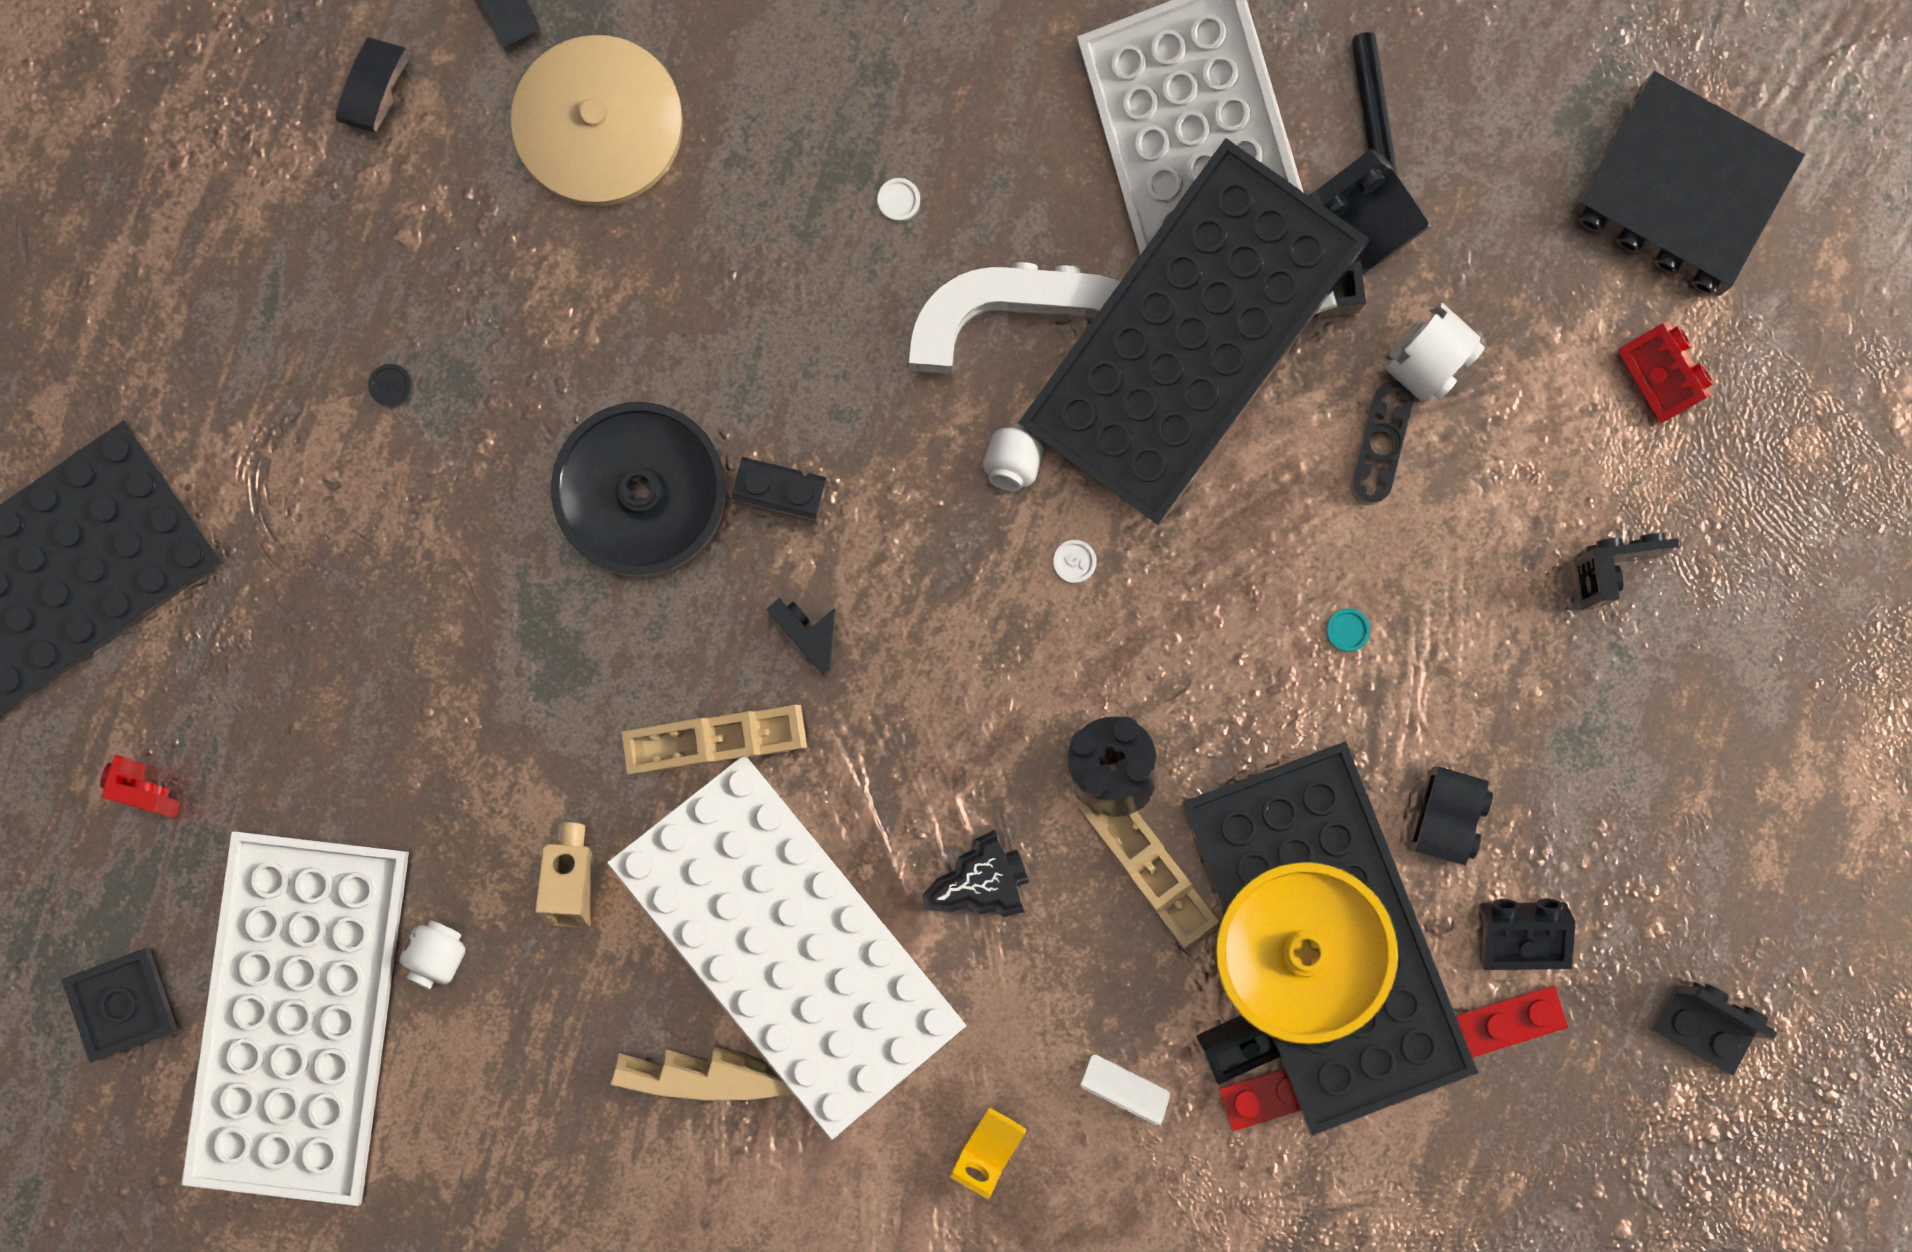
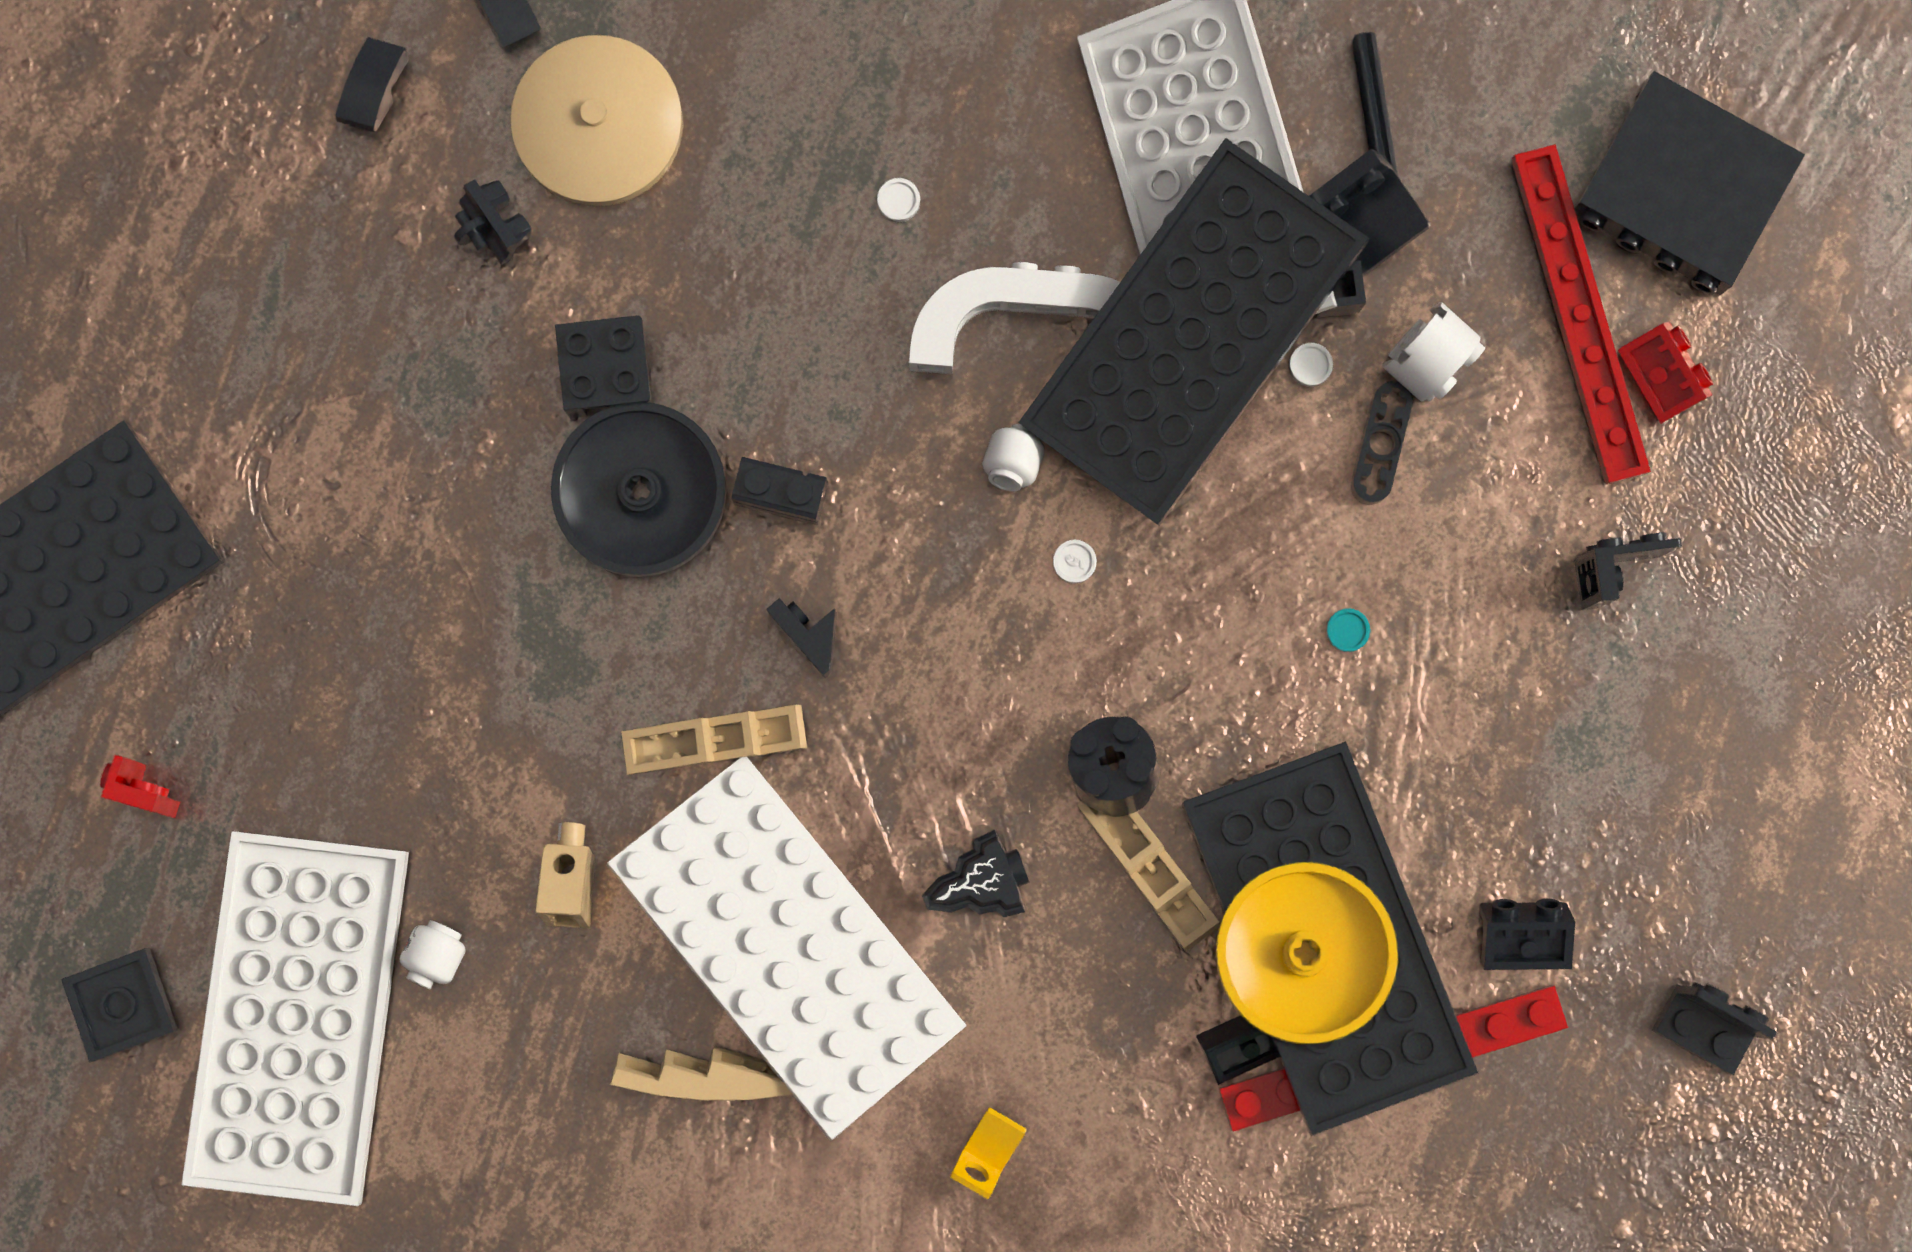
(390, 385): black piece -> none
(484, 225): none -> black hips
(602, 364): none -> black bracket
(1125, 1089): white slope -> none
(1311, 364): none -> white piece
(1451, 816): black brick -> none
(1580, 314): none -> red plate

